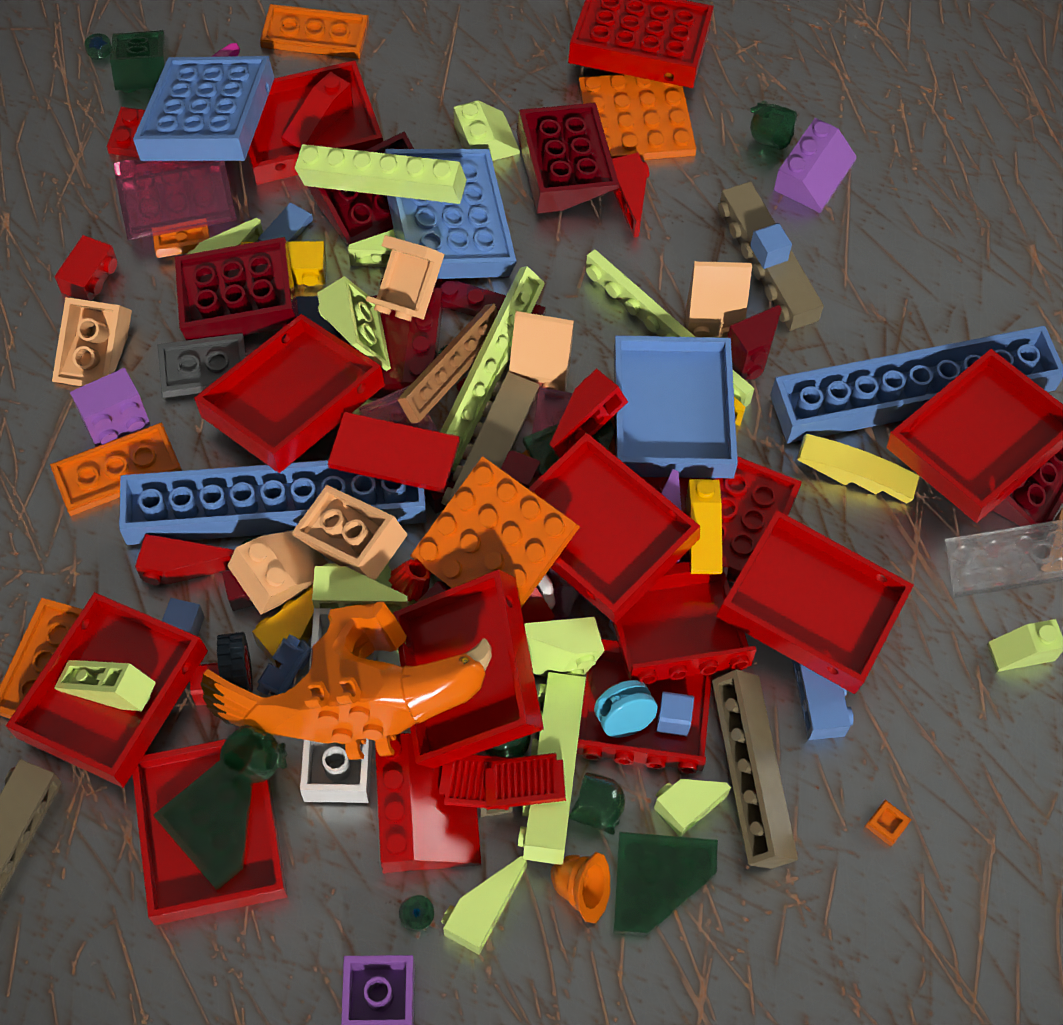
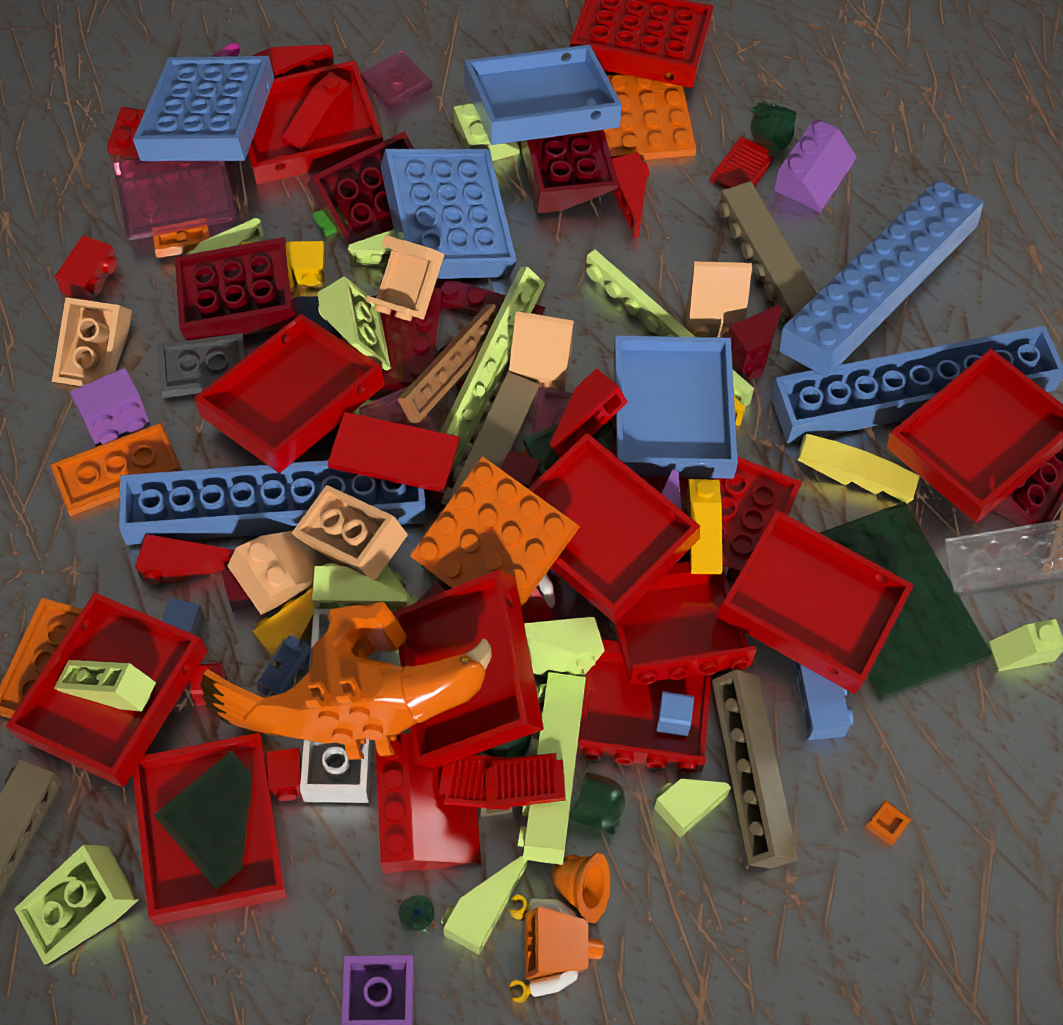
(76, 902): none -> yellowish green slope
(98, 46): clear green tile -> none
(137, 59): clear green slope -> none
(234, 660): black wheel -> none
(252, 754): clear green helmet -> none
(284, 773): none -> red brick
(288, 224): medium blue tile -> none
(297, 59): none -> red slope
(314, 31): orange tile -> none
(324, 224): none -> bright green tile
(381, 173): yellowish green brick -> none
(396, 80): none -> clear pink plate
(411, 579): red piece -> none
(541, 94): none -> medium blue piece
(554, 946): none -> orange torso
(625, 708): medium azure head -> none
(658, 877): clear green plate -> none
(742, 164): none -> red window
(771, 245): medium blue piece -> none
(880, 278): none -> medium blue brick
(933, 627): none -> clear green plate

